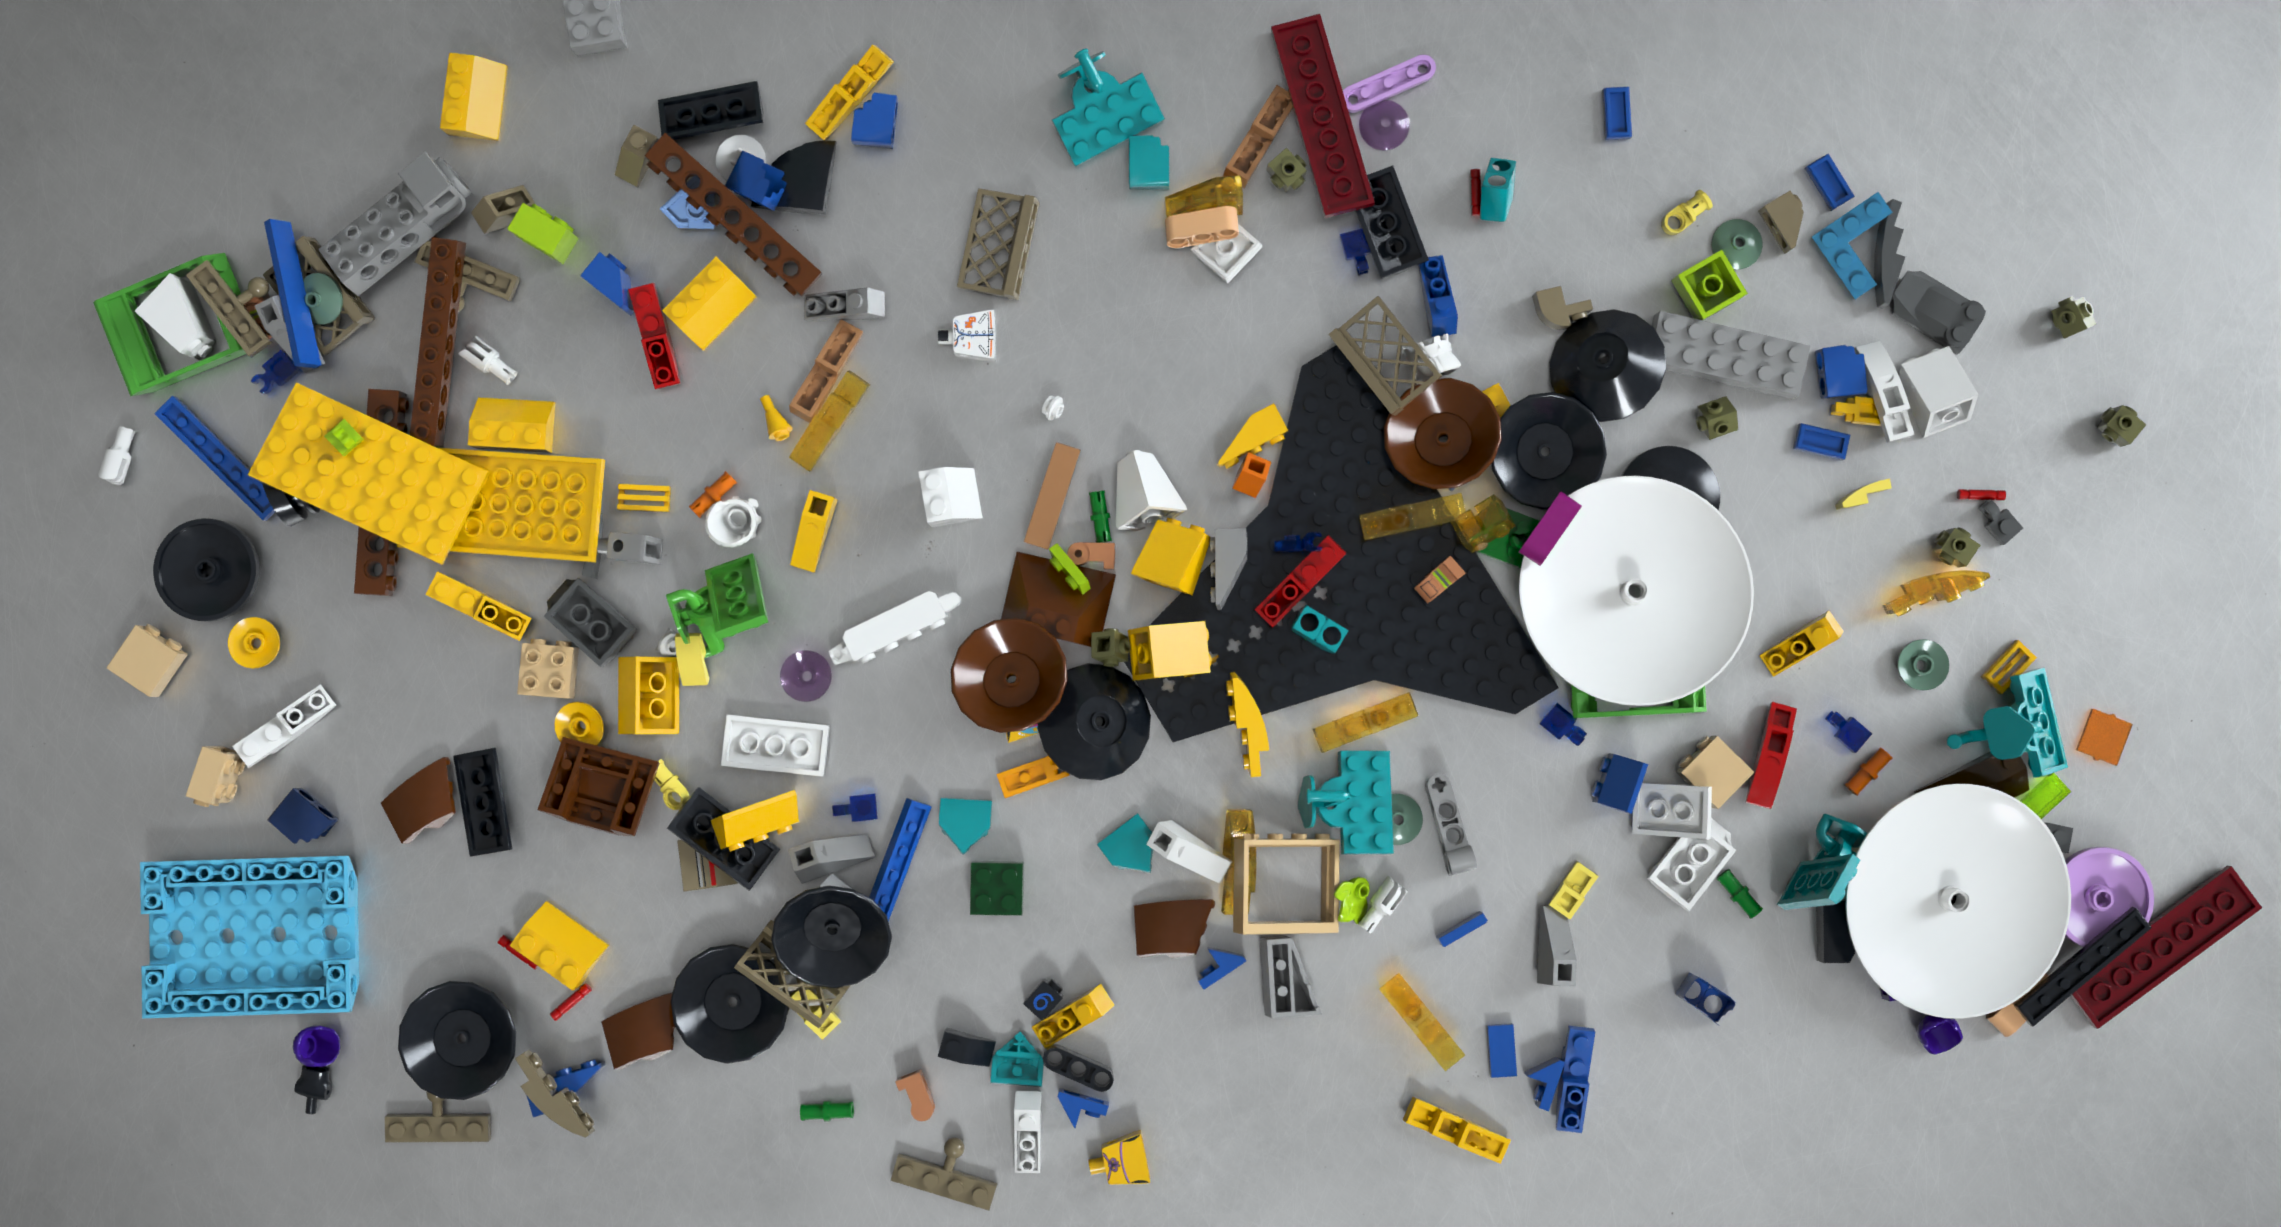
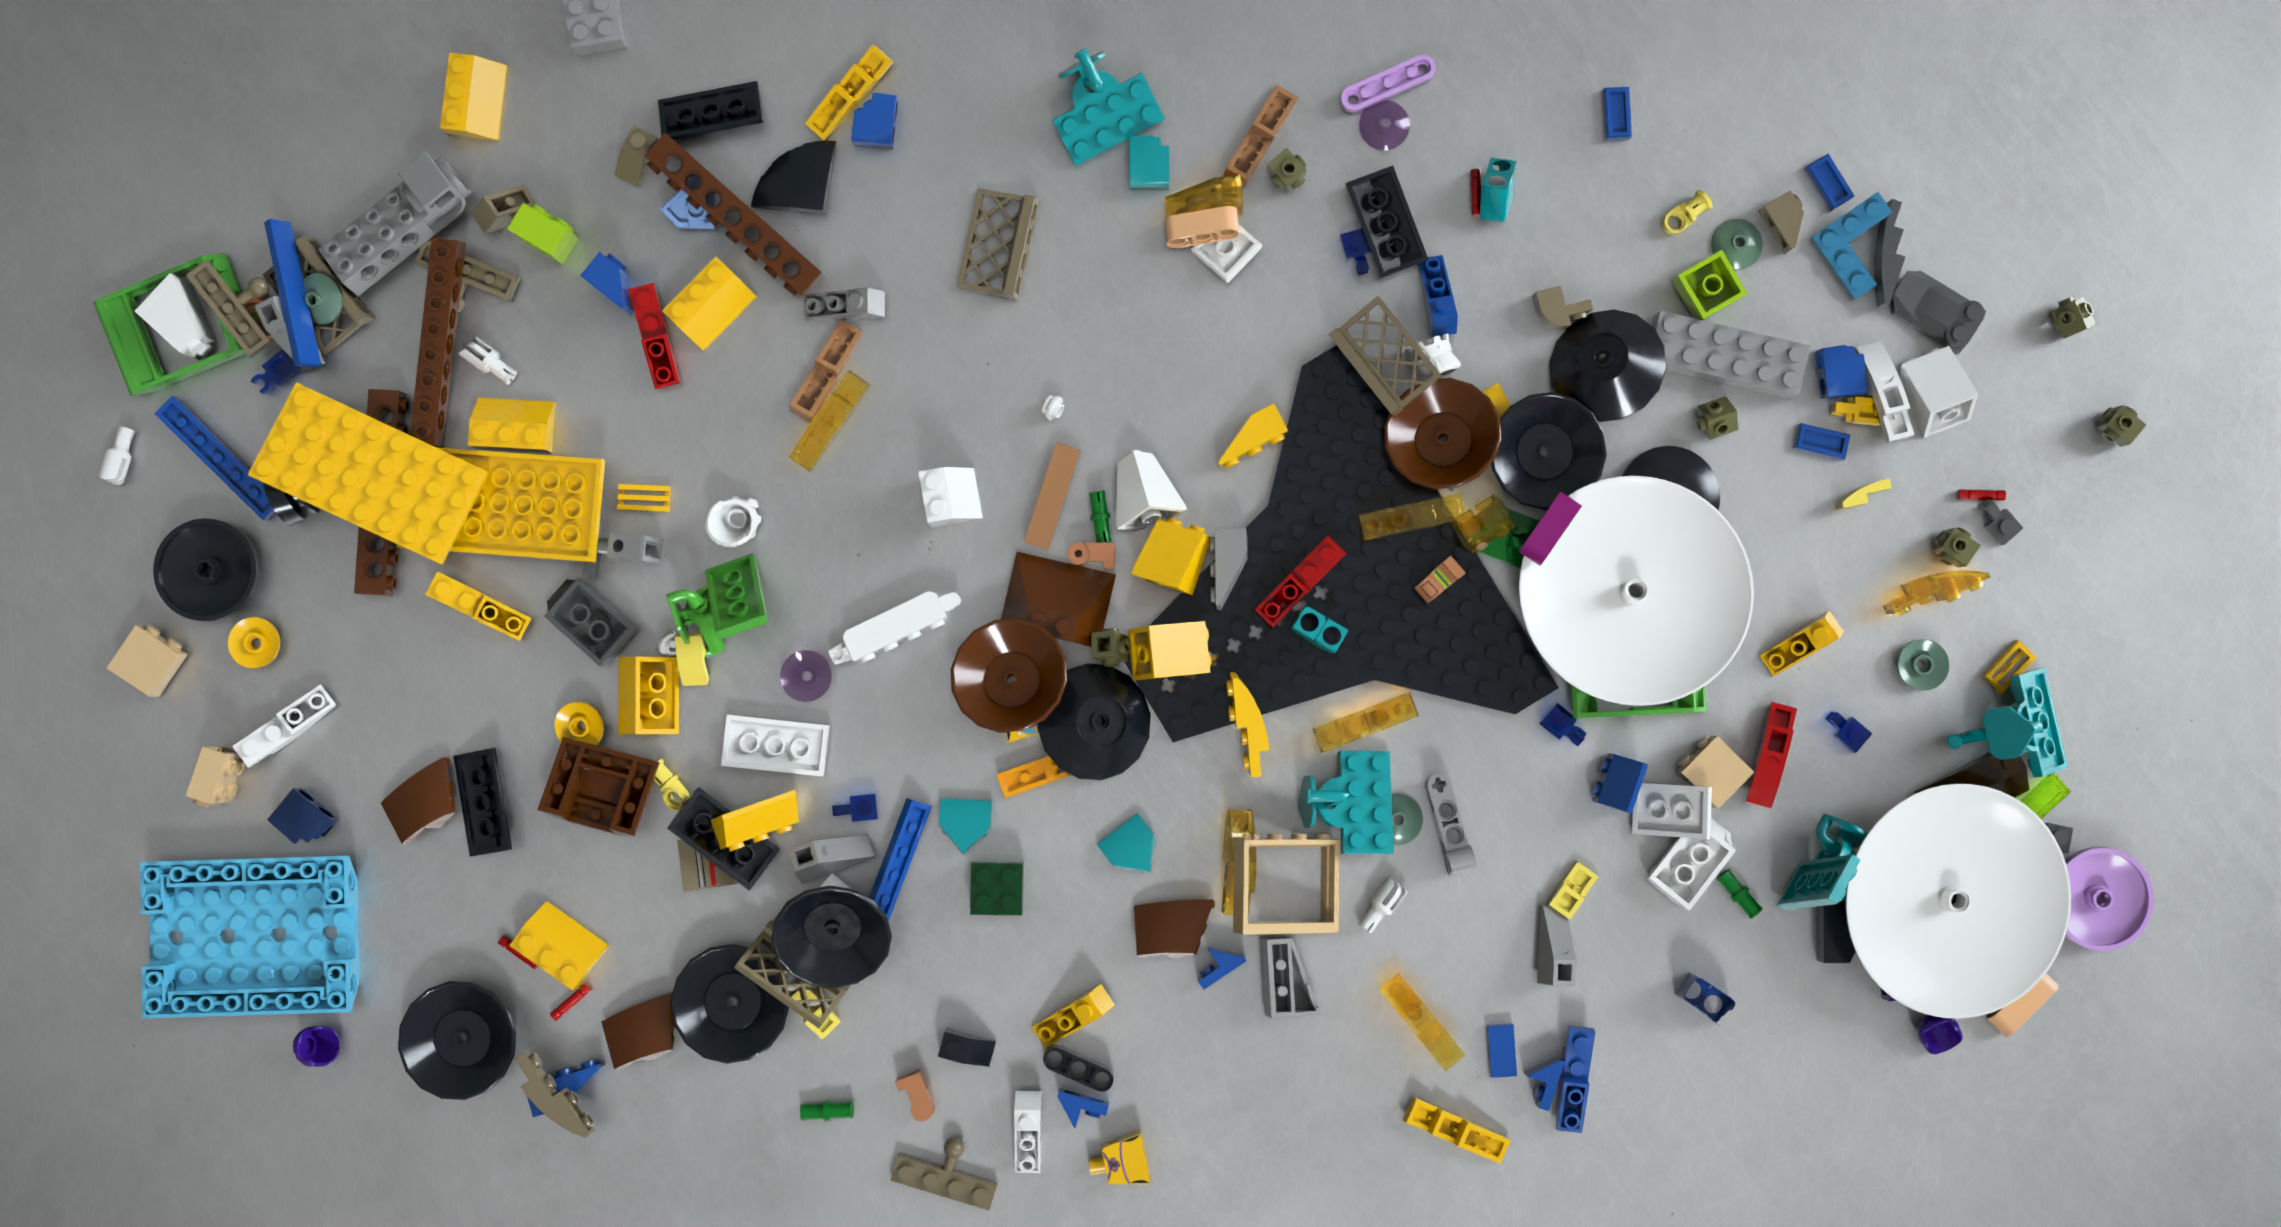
(314, 1085): black piece -> none
(343, 437): lime tile -> none
(437, 1126): dark tan plate -> none
(548, 669): tan brick -> none
(712, 494): orange pin -> none
(731, 149): white piece -> none
(756, 181): blue piece -> none
(777, 426): yellow cone -> none
(813, 530): yellow slope -> none
(972, 336): white torso -> none
(1017, 1064): teal slope -> none
(1044, 998): black brick -> none
(1075, 577): lime plate -> none
(1188, 851): white slope -> none
(1251, 475): orange brick -> none
(1293, 543): clear blue plate -> none
(1322, 116): dark red plate -> none
(1353, 899): lime plate -> none
(1462, 929): blue tile -> none
(1868, 771): orange pin -> none
(2082, 966): black tile -> none
(2104, 737): clear orange piece -> none
(2170, 944): dark red plate -> none

